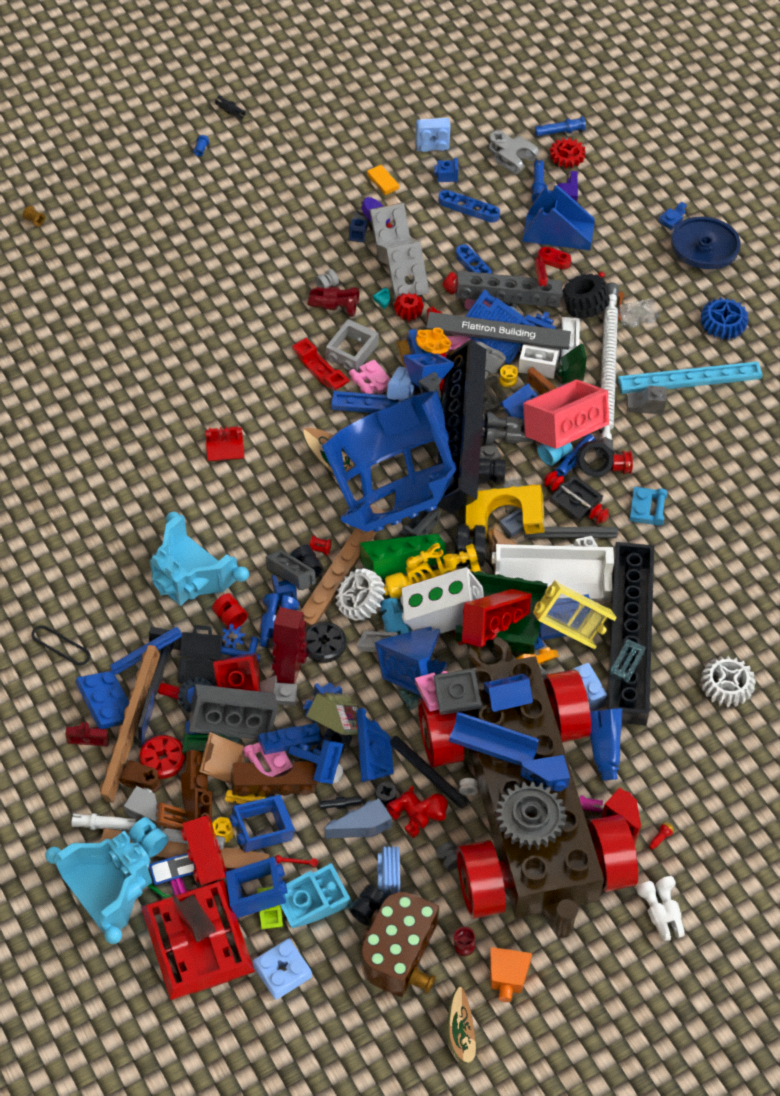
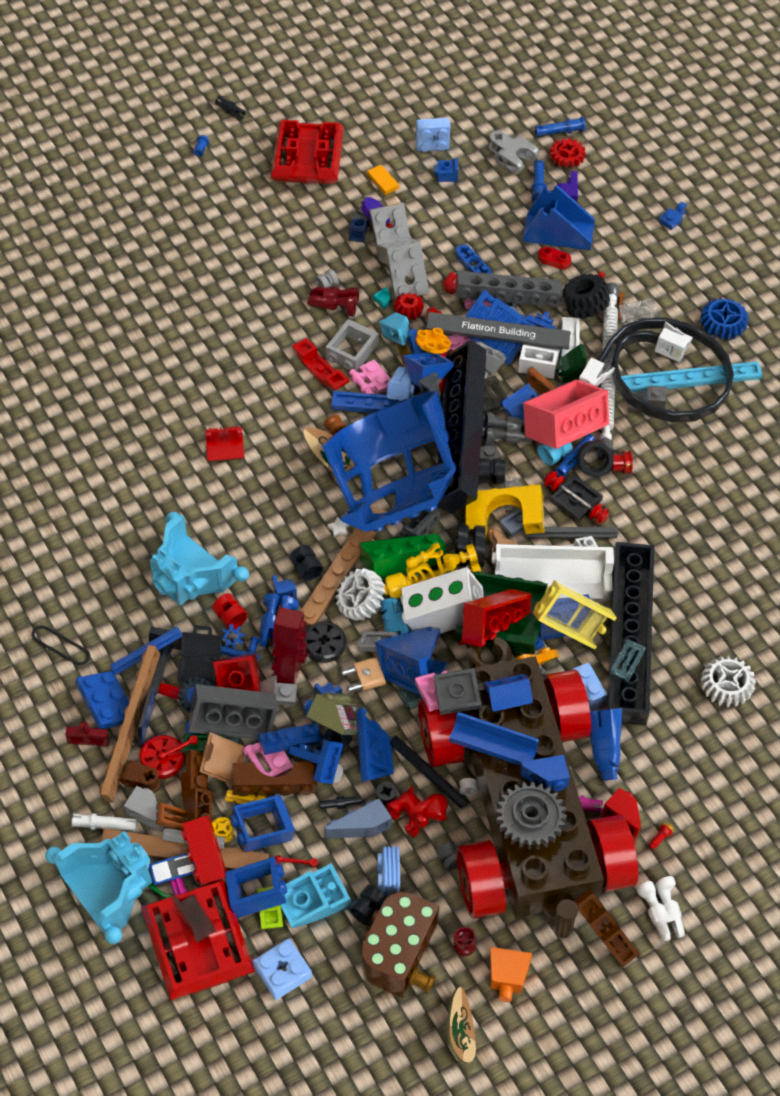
(34, 216): pearl gold bush -> none
(150, 838): medium azure wheel -> none
(192, 740): none -> red hinge
(291, 569): dark grey container -> none
(307, 152): none -> red piece
(326, 543): red bush -> none
(334, 424): none -> dark orange wheel
(338, 527): none -> white piece
(368, 675): none -> light nougat piece
(395, 328): none -> medium azure slope
(446, 199): blue beam -> none
(508, 376): yellow wheel -> none
(540, 271): red axle -> none
(606, 928): none -> reddish brown slope
(642, 503): dark azure plate -> none
(671, 343): none -> black piece
(705, 242): dark blue dish -> none

